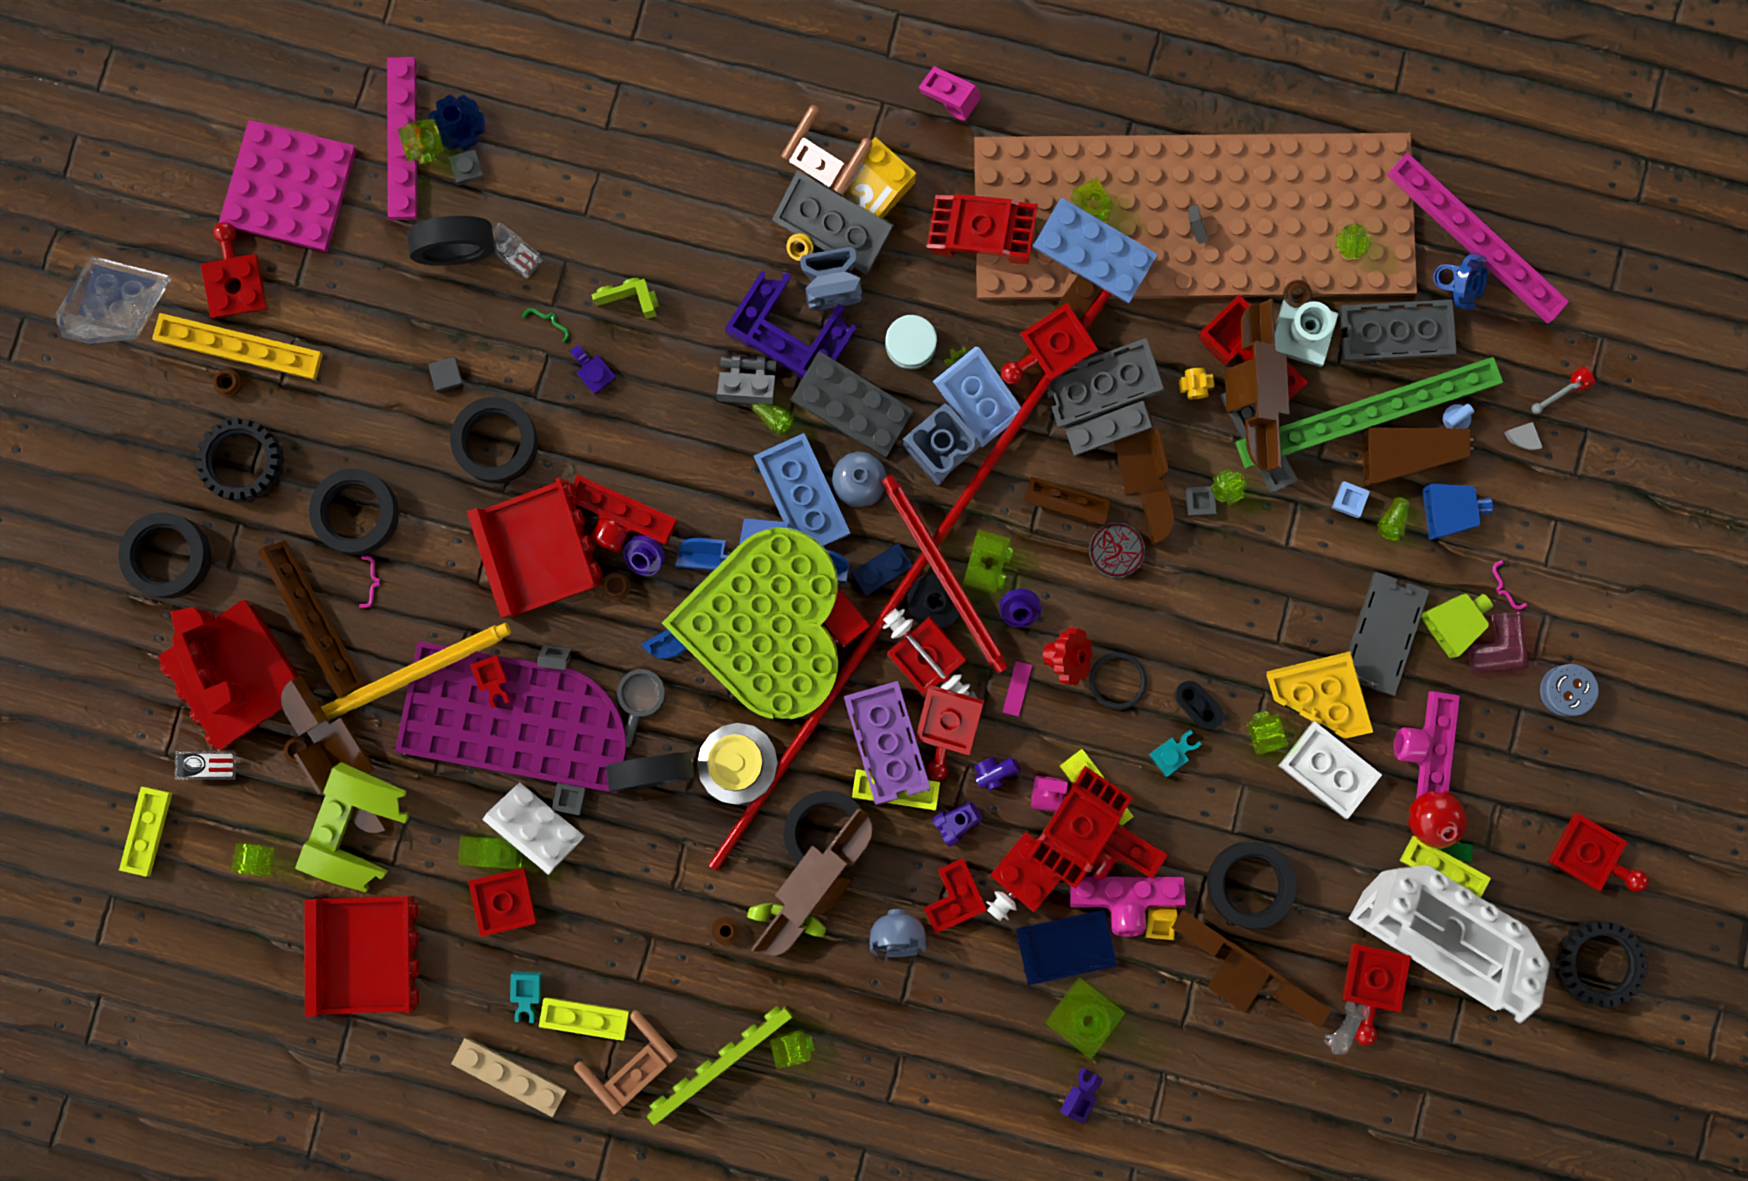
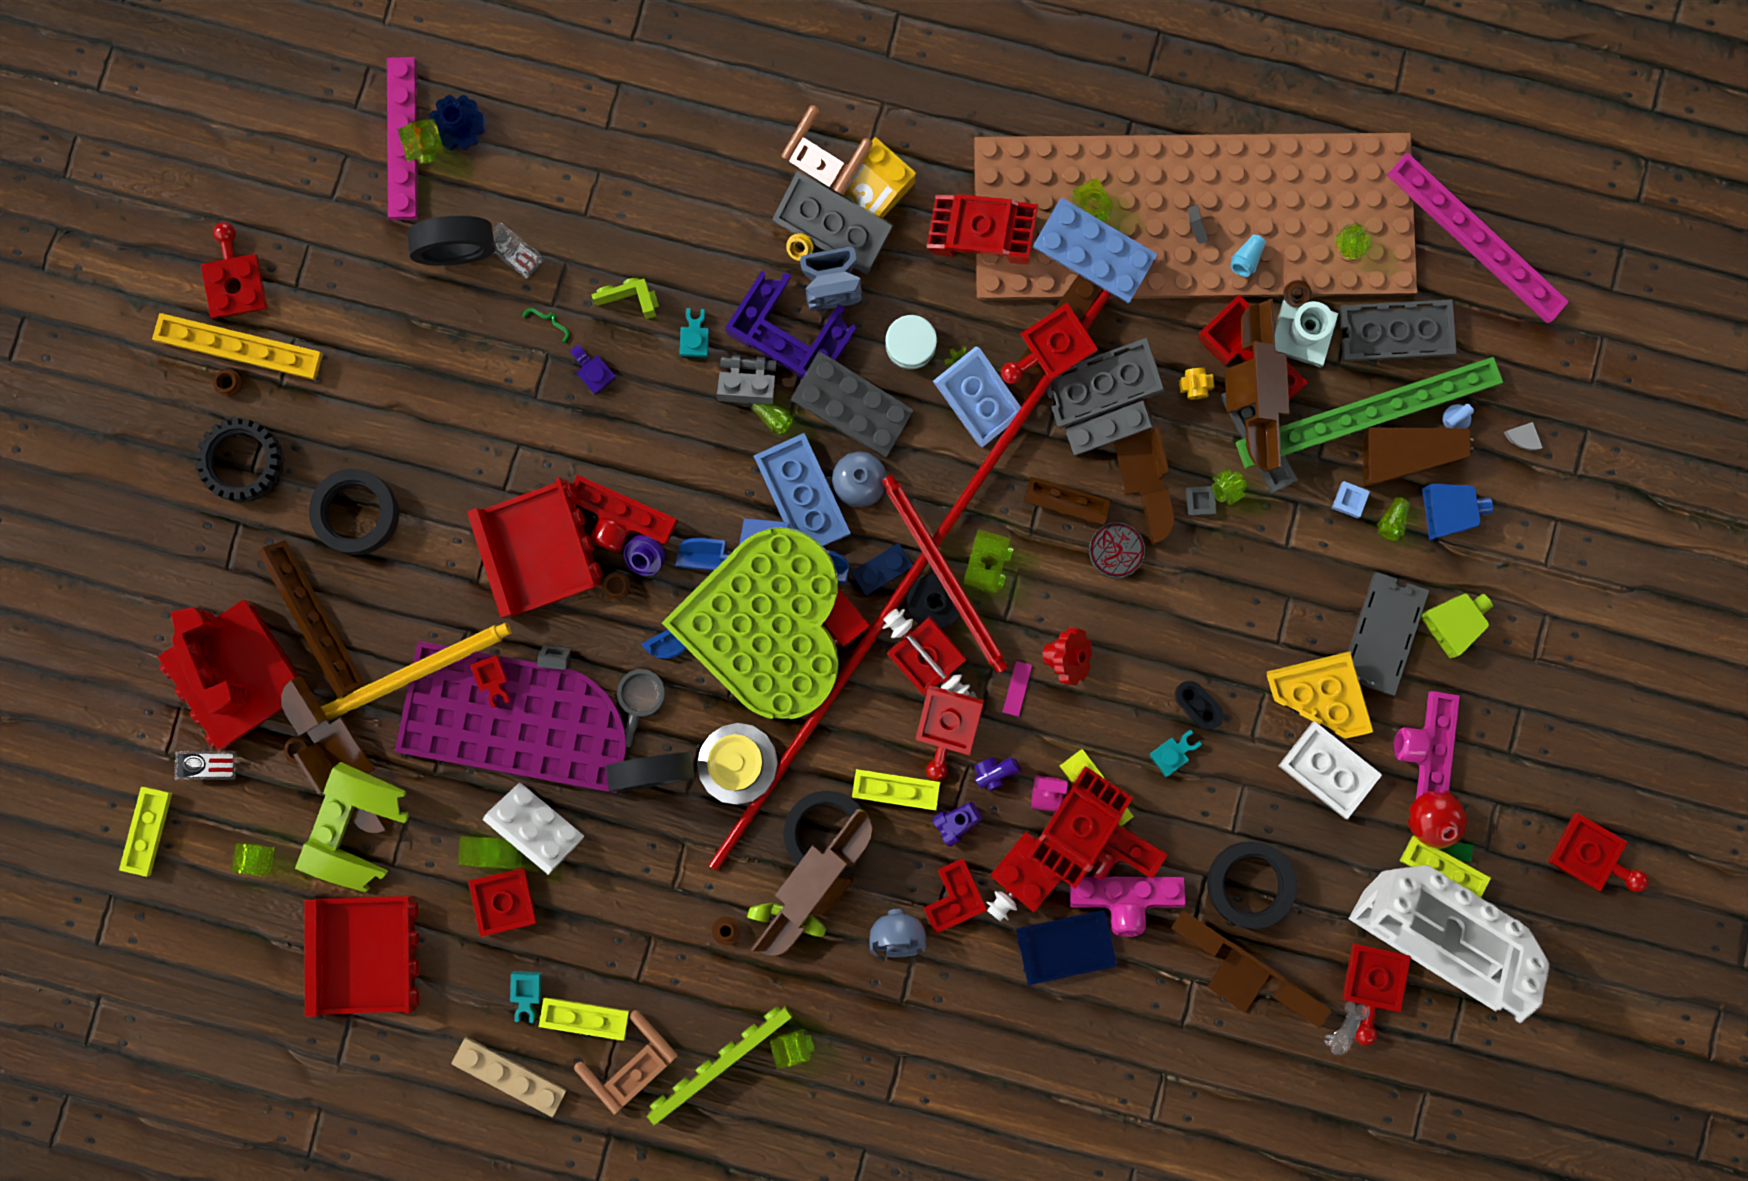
(109, 302): clear slope -> none
(137, 535): black tyre -> none
(288, 185): dark pink plate -> none
(377, 581): dark pink piece -> none
(445, 374): dark grey tile -> none
(466, 167): dark grey plate -> none
(475, 412): black tyre -> none
(569, 798): dark grey tile -> none
(694, 339): none -> teal plate
(886, 742): medium lavender piece -> none
(941, 443): sand blue piece -> none
(955, 93): dark pink plate -> none
(1020, 608): dark purple plate -> none
(1074, 1007): clear neon green plant -> none
(1081, 1100): dark purple plate -> none
(1142, 674): black piece -> none
(1160, 922): yellow slope -> none
(1247, 257): none -> medium azure cone
(1266, 732): clear neon green brick -> none
(1468, 280): blue tile -> none
(1494, 569): dark pink piece -> none
(1509, 648): clear pink brick -> none
(1569, 690): sand blue head -> none
(1580, 380): hinge -> none
(1635, 963): black tyre -> none

